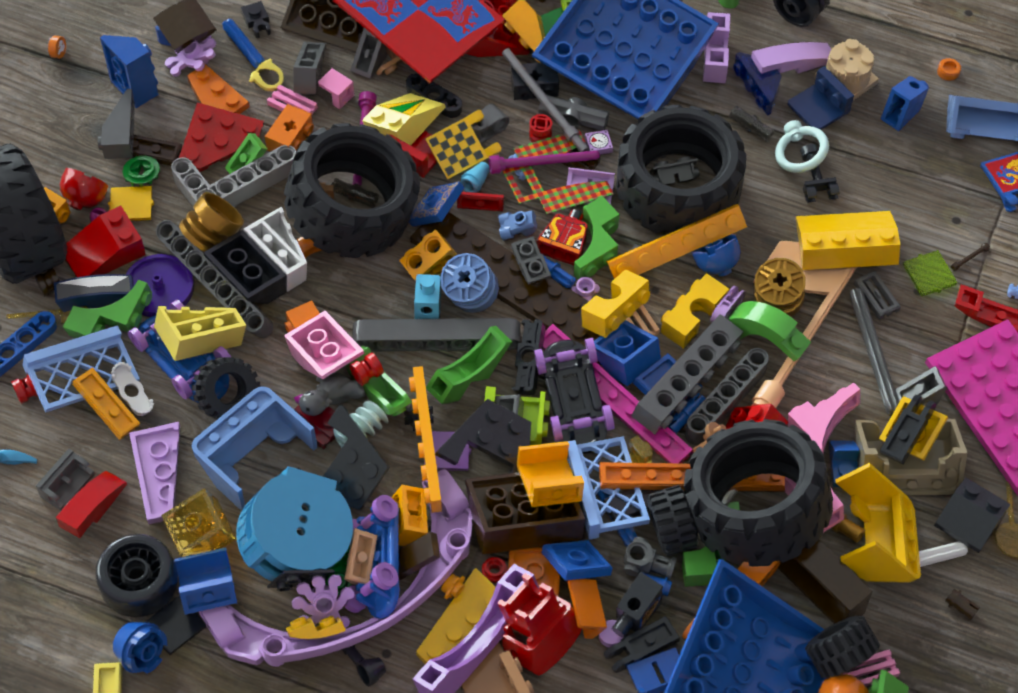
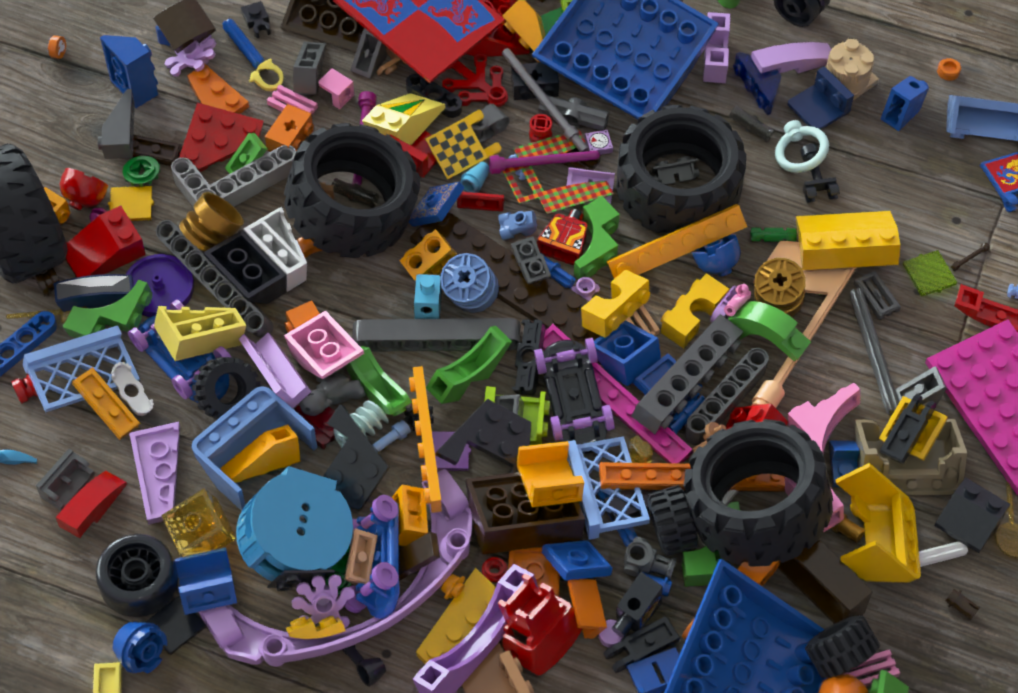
(266, 453): none -> light orange slope
(276, 369): none -> lavender fence
(366, 369): red wheel -> none
(399, 431): none -> light blue bar
(477, 81): none -> red plant
(738, 300): none -> bright pink arm
(773, 234): none -> green axle

